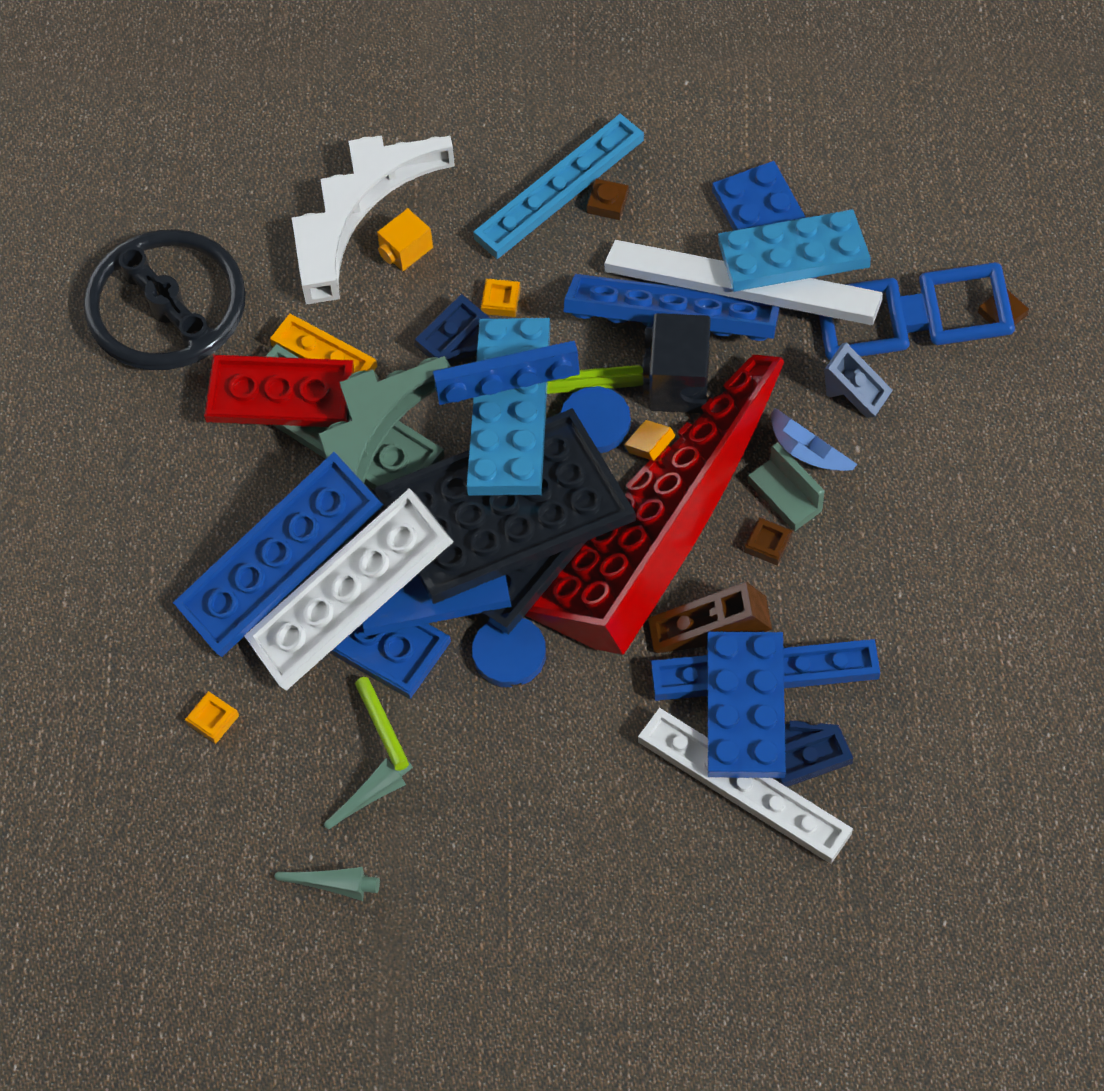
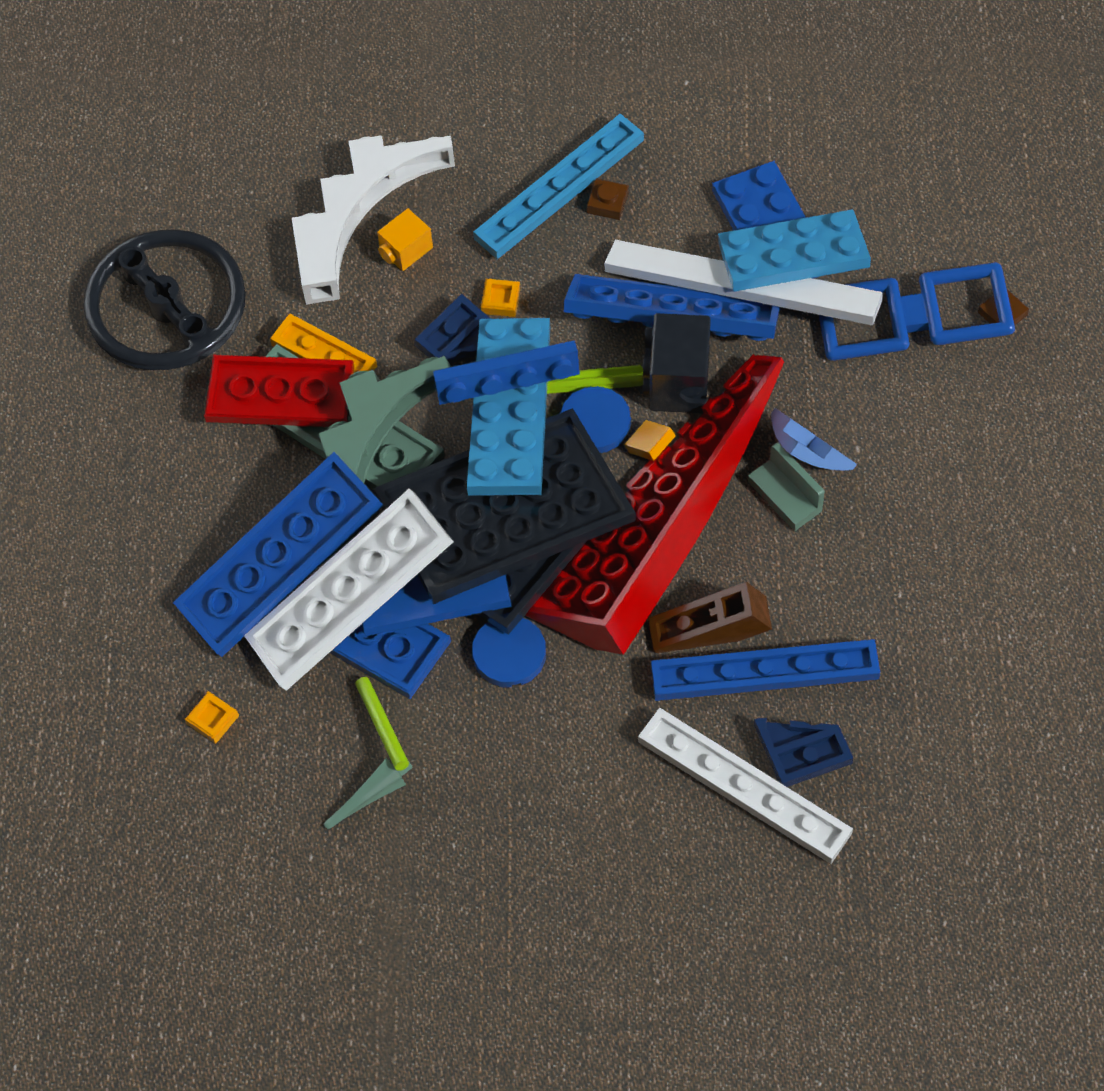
(347, 882): sand green piece -> none
(746, 705): blue plate -> none
(768, 541): reddish brown tile -> none
(856, 380): sand blue slope -> none

